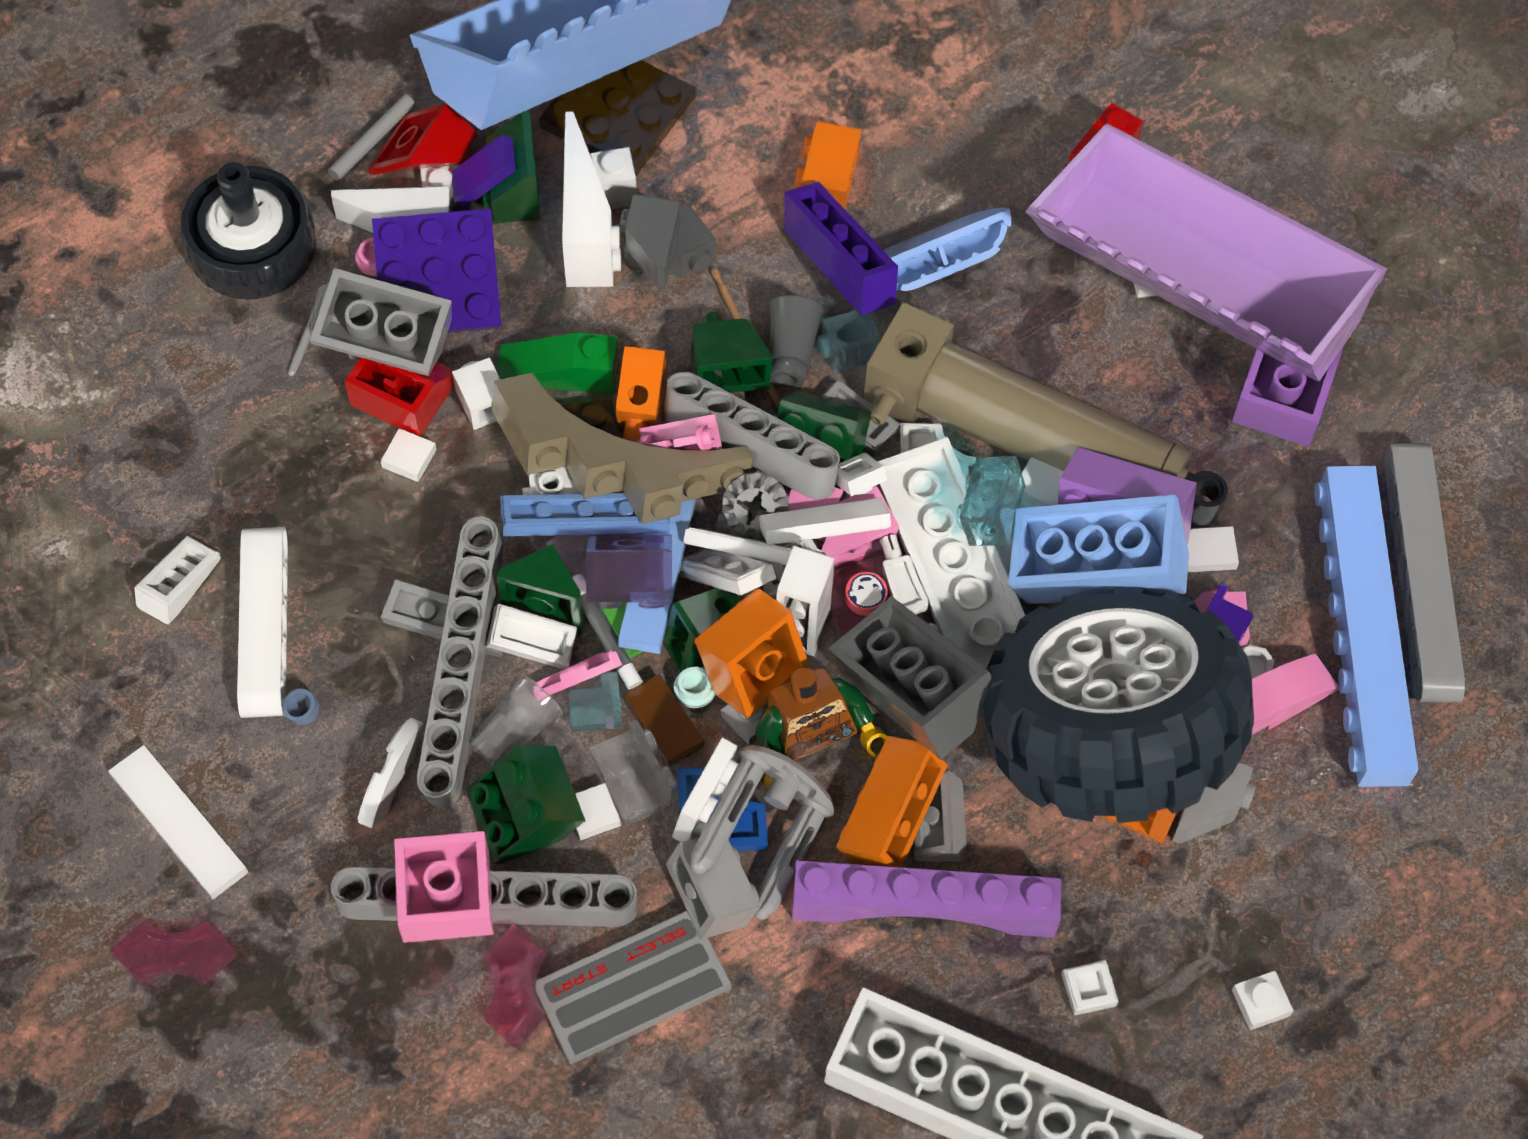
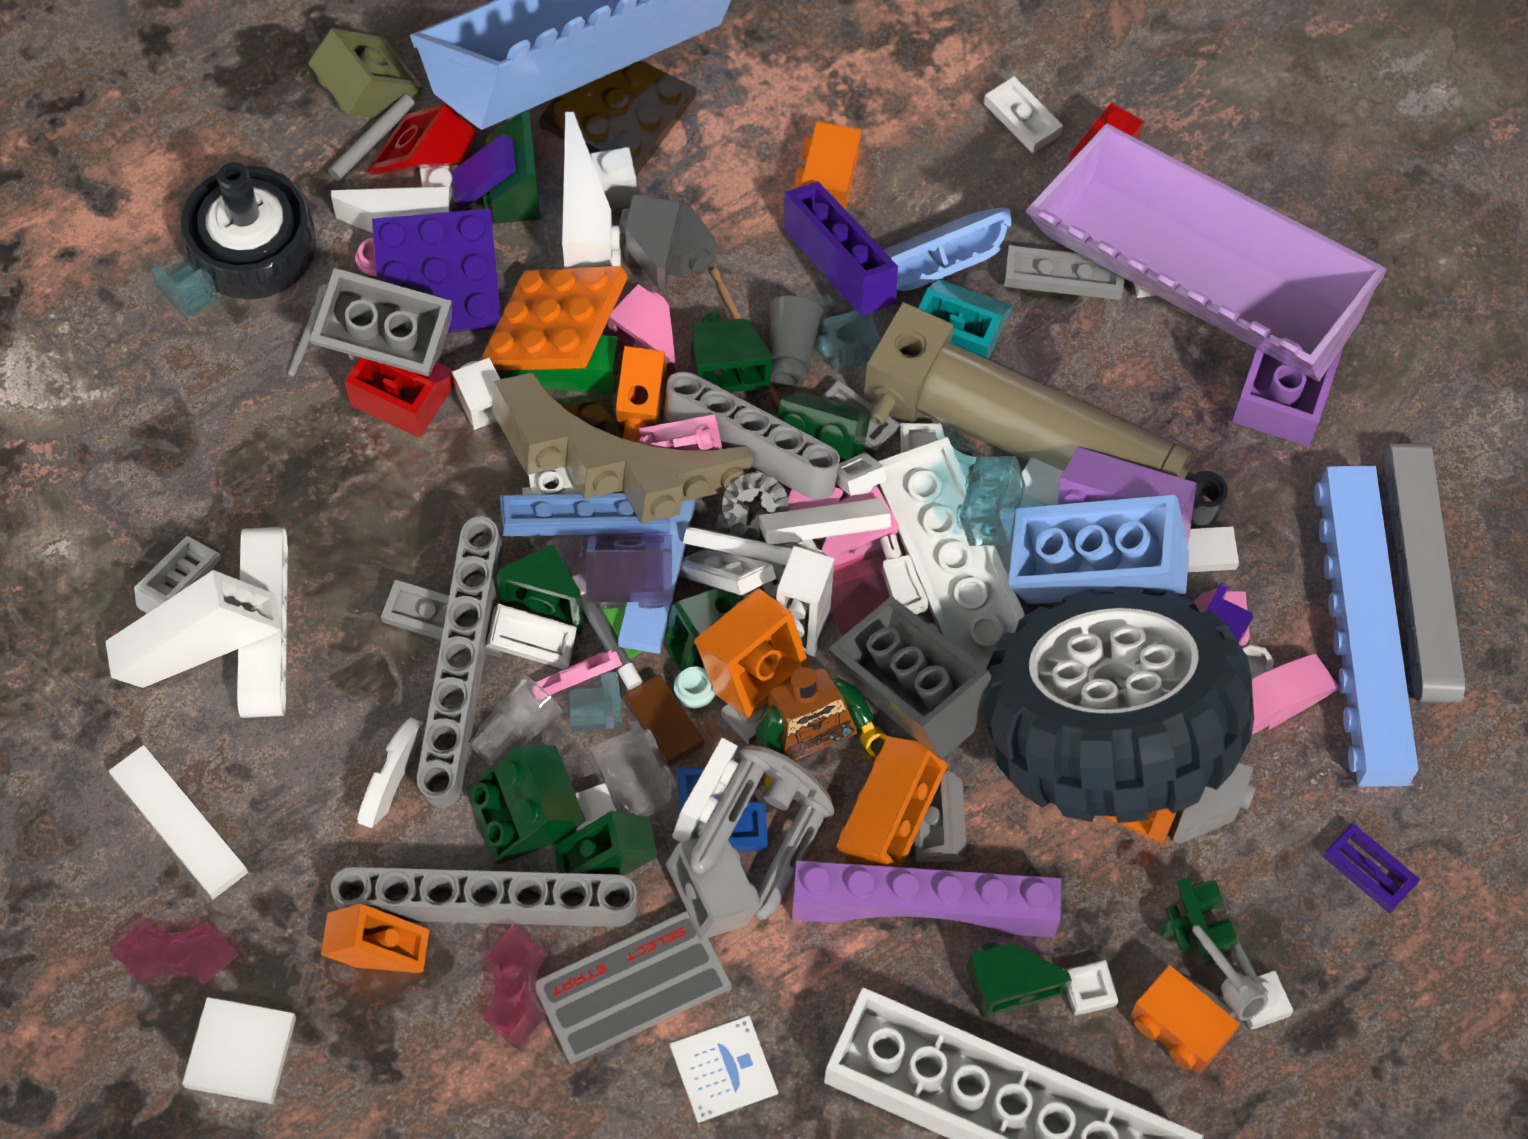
(186, 289): none -> clear light blue panel
(192, 628): none -> white slope
(239, 1050): none -> white tile
(293, 710): sand blue hinge -> none
(362, 72): none -> olive slope
(374, 940): none -> orange slope
(408, 455): white tile -> none
(443, 887): bright pink brick -> none
(555, 318): none -> orange plate
(608, 845): none -> dark green slope
(645, 323): none -> bright pink slope
(723, 1069): none -> white sticker
(865, 593): tile -> none
(975, 317): none -> teal slope
(1013, 978): none -> dark green slope
(1023, 114): none -> white plate
(1060, 273): none -> light grey plate
(1183, 1020): none -> orange brick
(1197, 900): none -> dark green hips
(1241, 994): none -> light grey plant
(1362, 880): none -> dark purple tile

